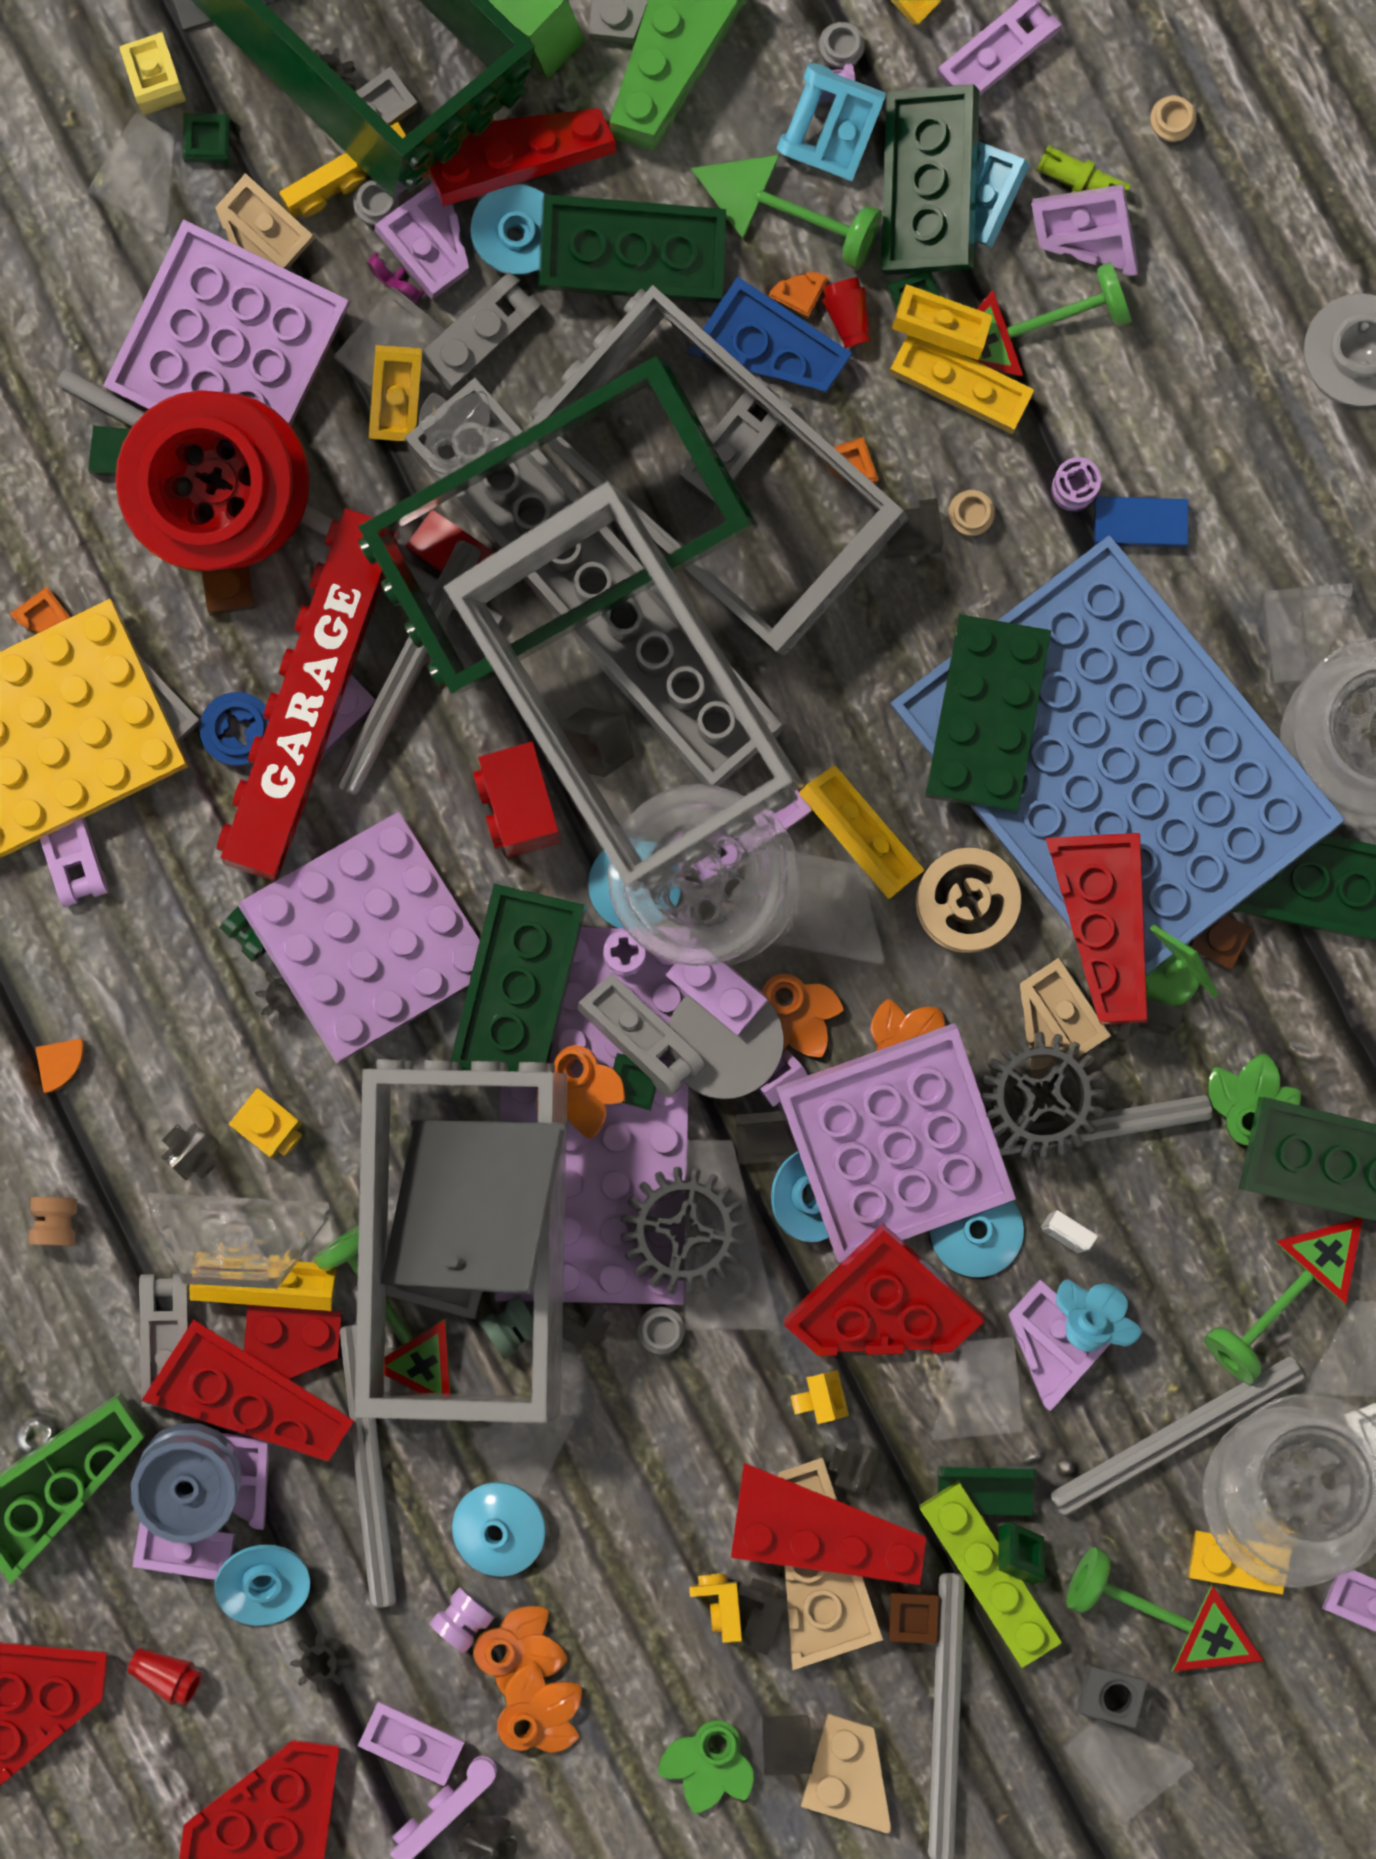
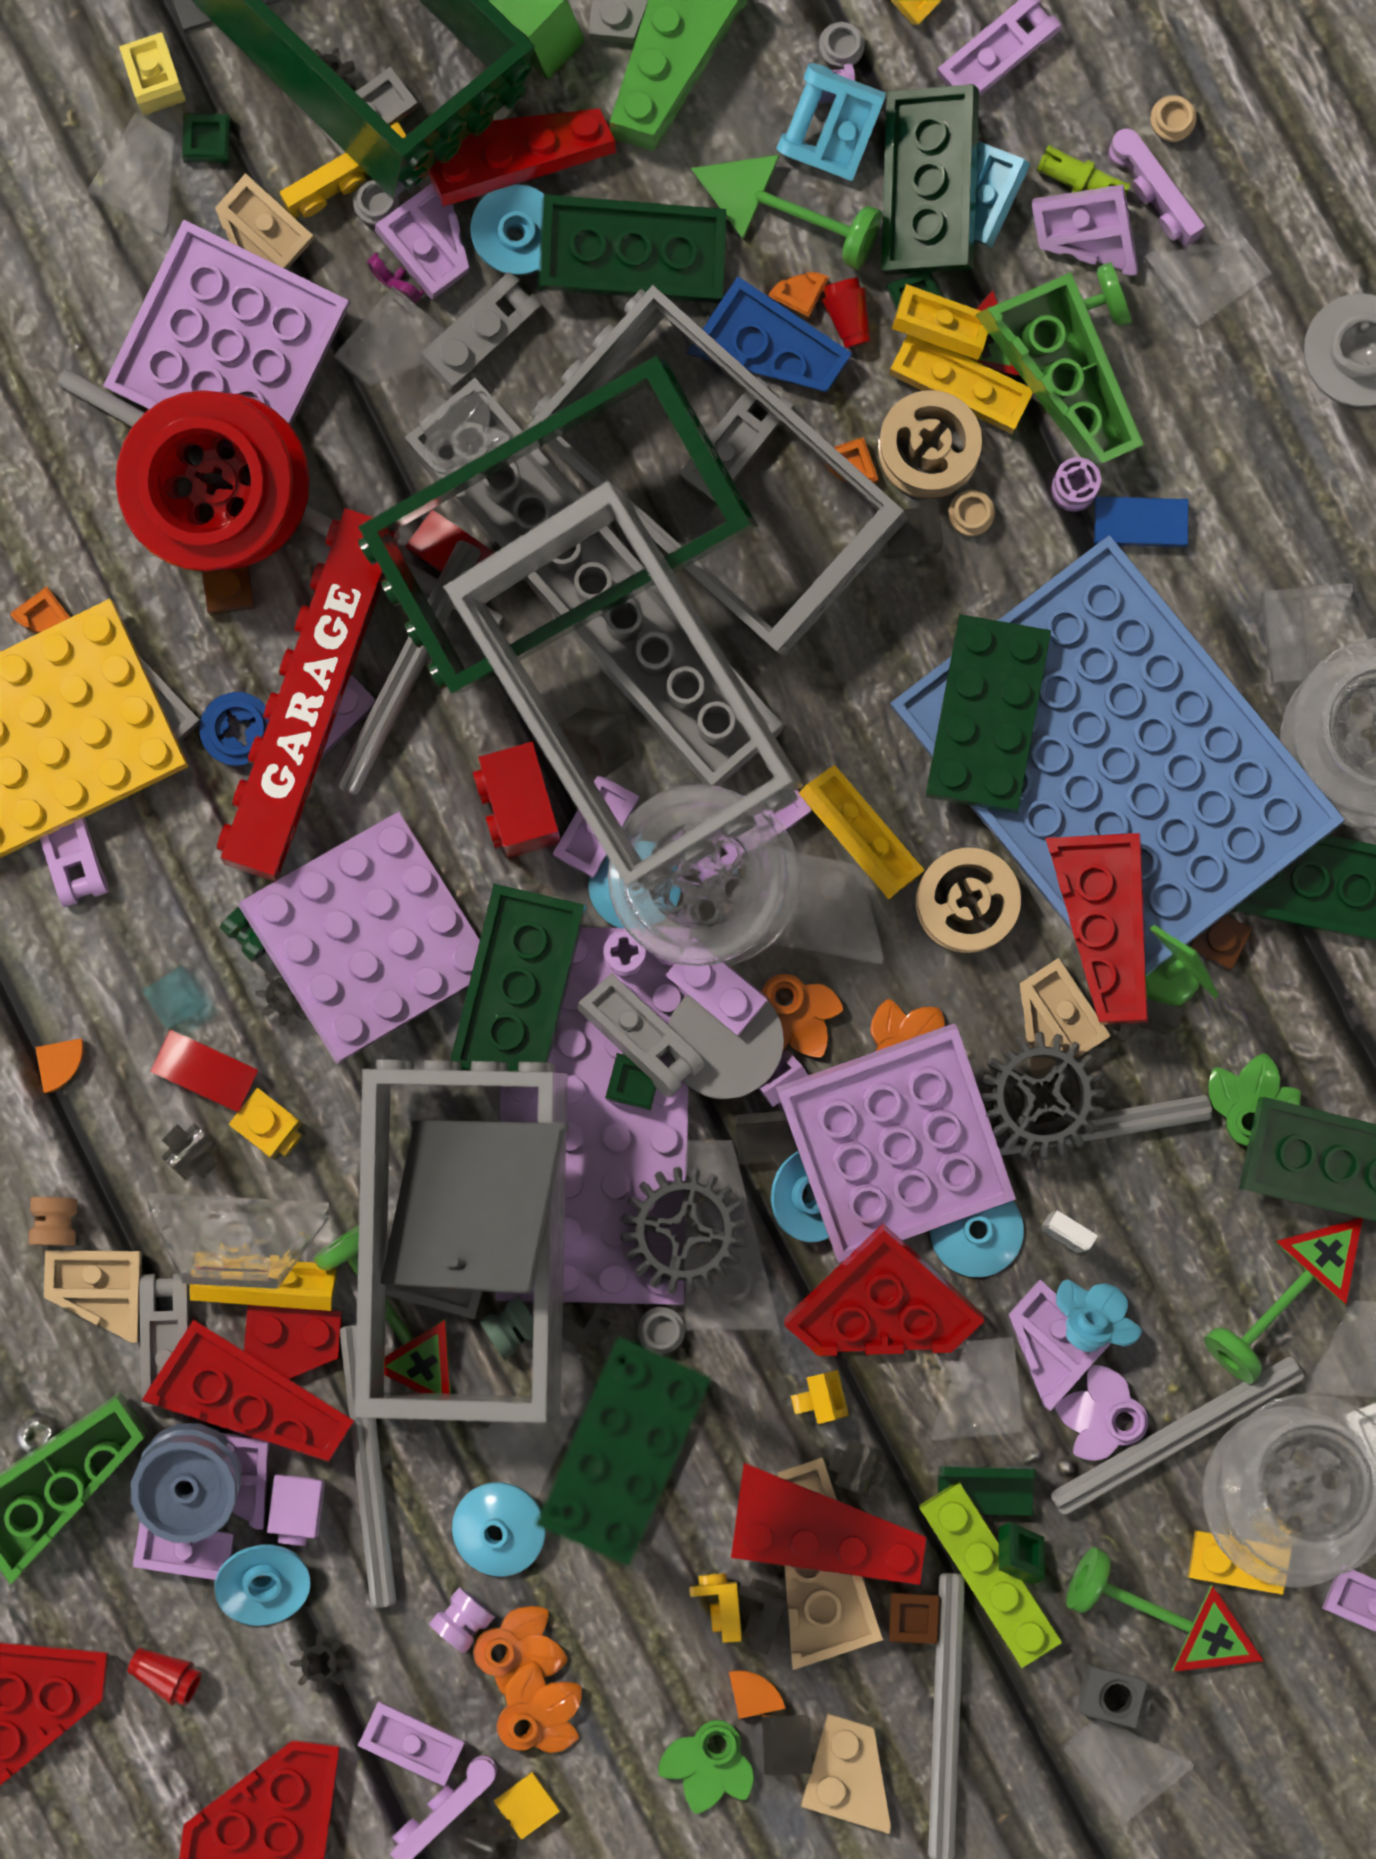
(97, 1287): none -> tan wing
(105, 449): dark green tile -> none
(175, 998): none -> clear light blue plate
(203, 1070): none -> red slope
(296, 1508): none -> lavender brick
(394, 392): yellow plate -> none
(527, 1805): none -> yellow tile
(579, 844): none -> lavender plate
(590, 1091): orange plate -> none
(623, 1451): none -> dark green door
(754, 1694): none -> orange tile
(902, 423): none -> tan wheel
(1065, 366): none -> bright green wedge
(1095, 1411): none -> lavender plate
(1155, 186): none -> lavender plate
(1208, 277): none -> clear wing

